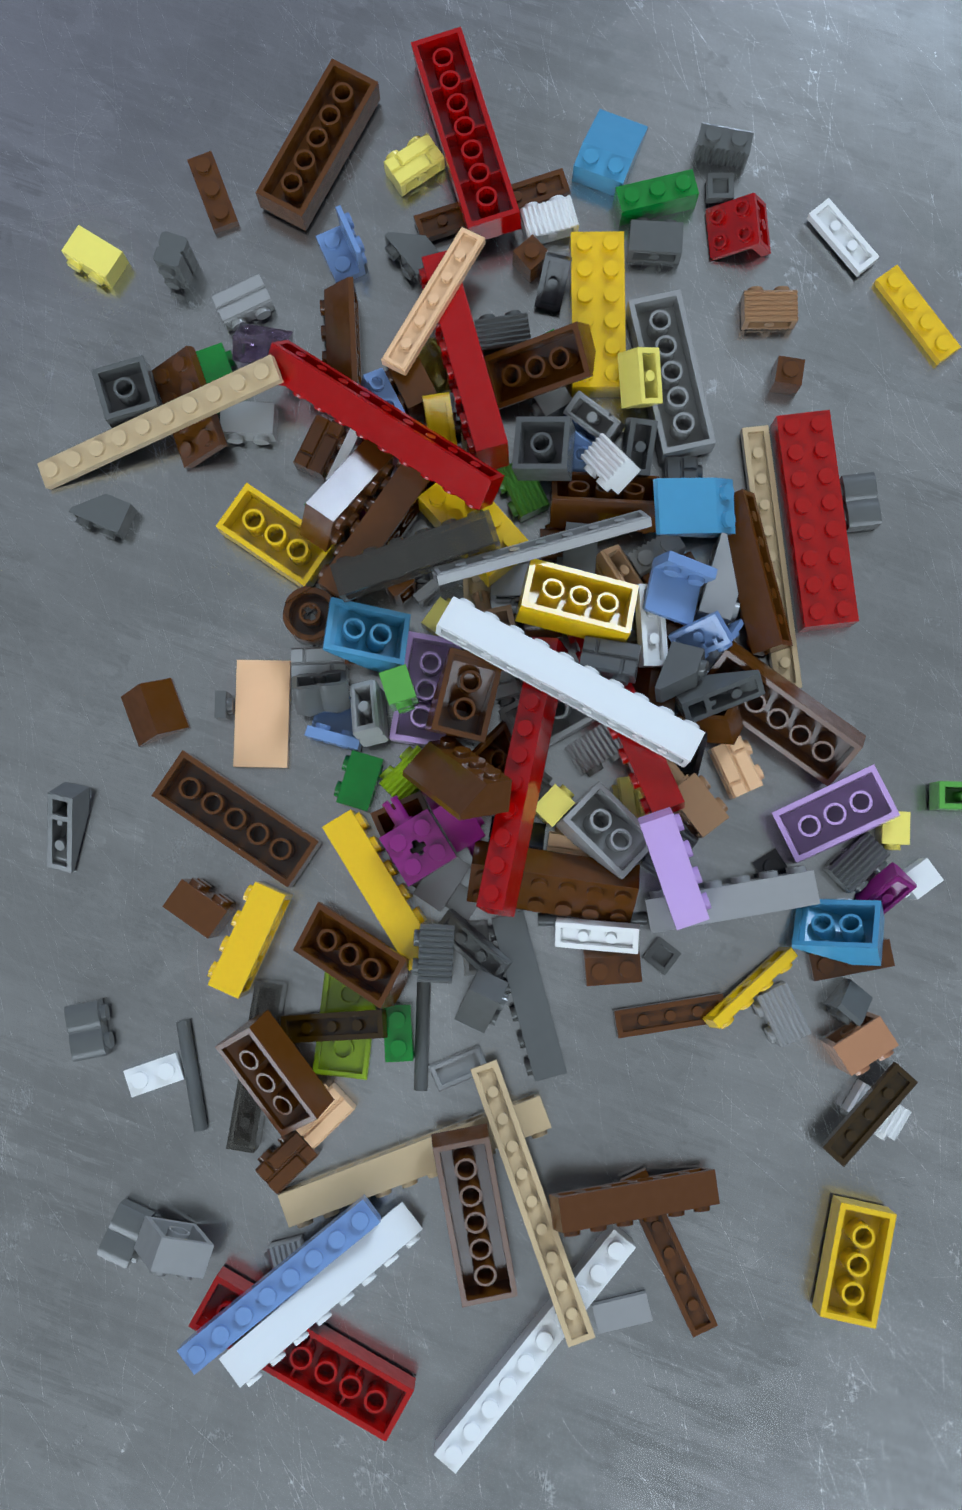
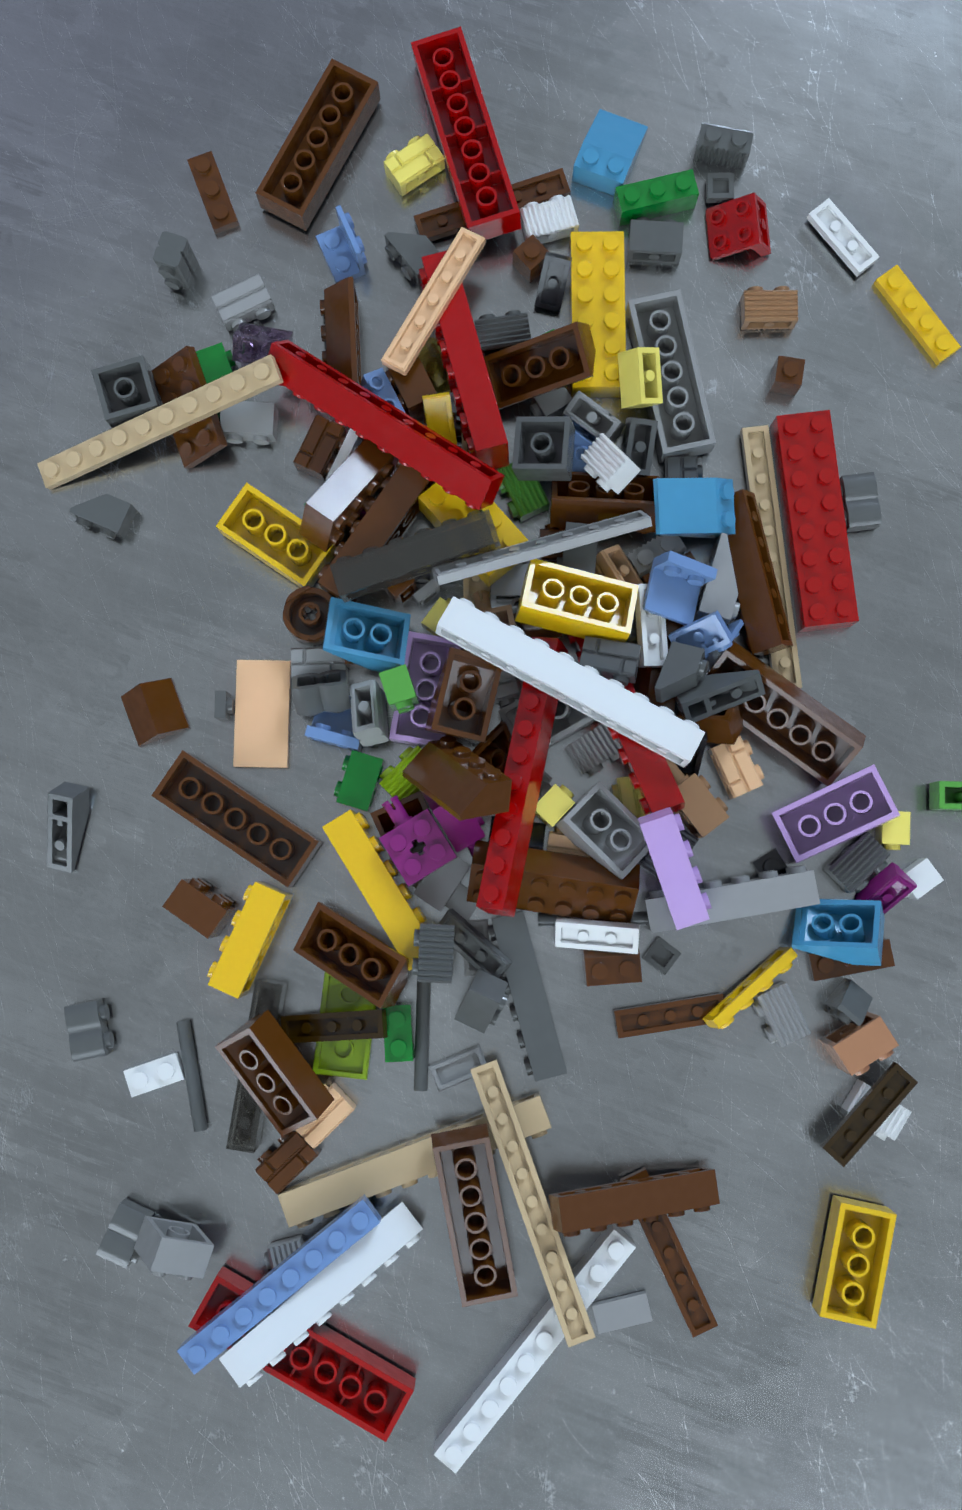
(95, 257): light yellow brick -> none

